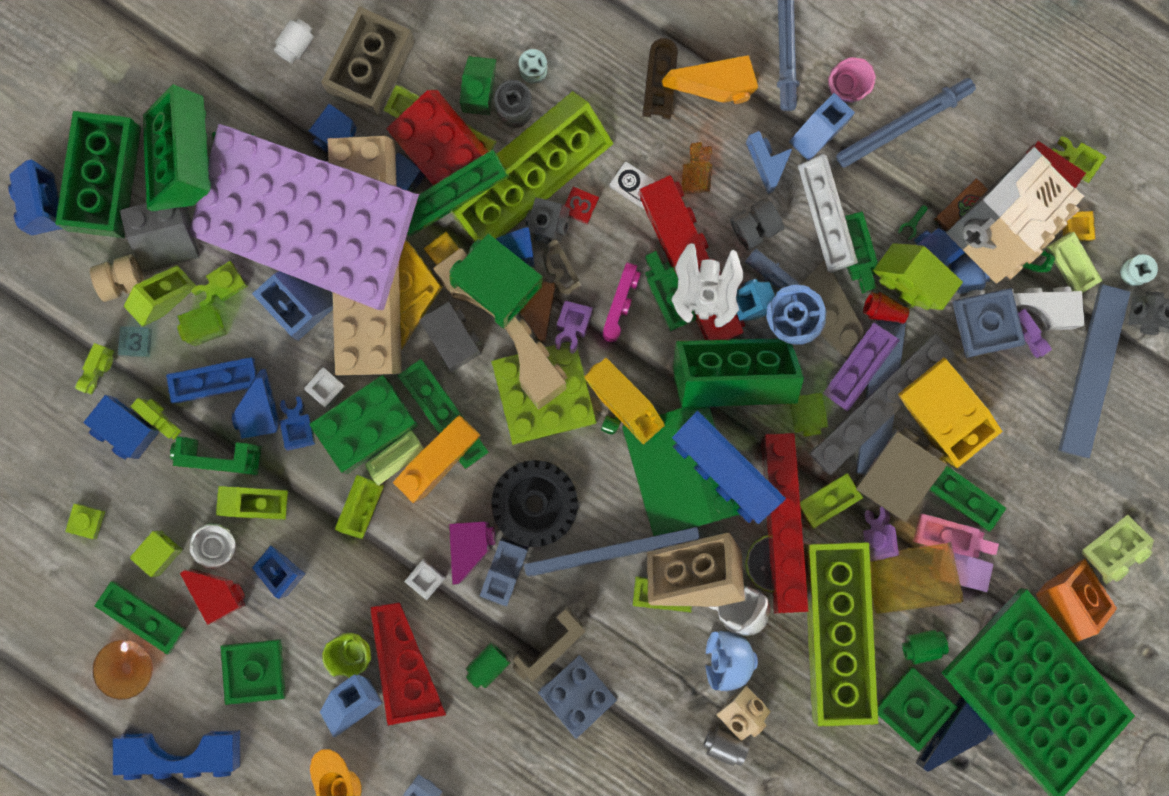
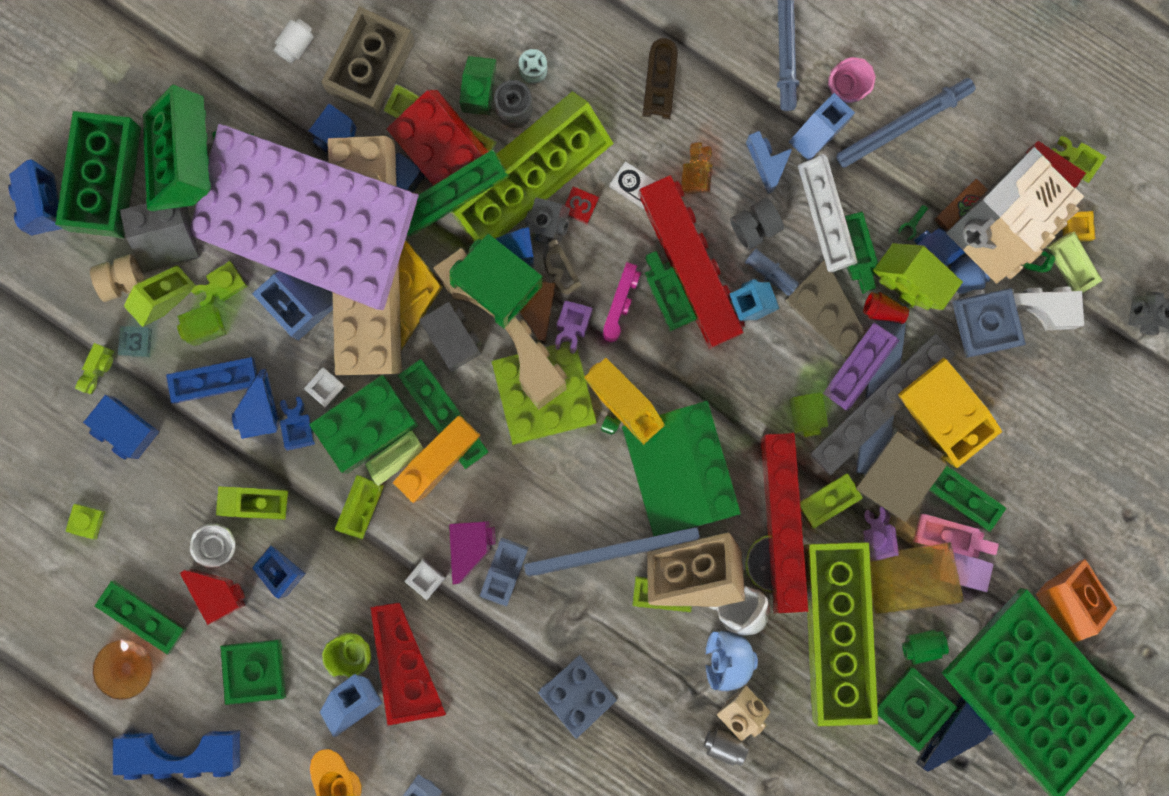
(152, 413): lime plate -> none
(156, 553): lime panel -> none
(245, 461): green panel -> none
(441, 248): yellow tile -> none
(487, 666): green brick -> none
(511, 498): black wheel -> none
(535, 668): dark tan panel -> none
(705, 289): white piece -> none
(717, 80): light orange slope -> none
(728, 468): blue slope -> none
(736, 372): green brick -> none
(796, 314): light blue cylinder -> none
(1032, 336): medium lavender plate -> none
(1094, 371): sand blue tile -> none
(1119, 549): yellowish green bracket -> none
(1132, 273): light aqua wheel -> none

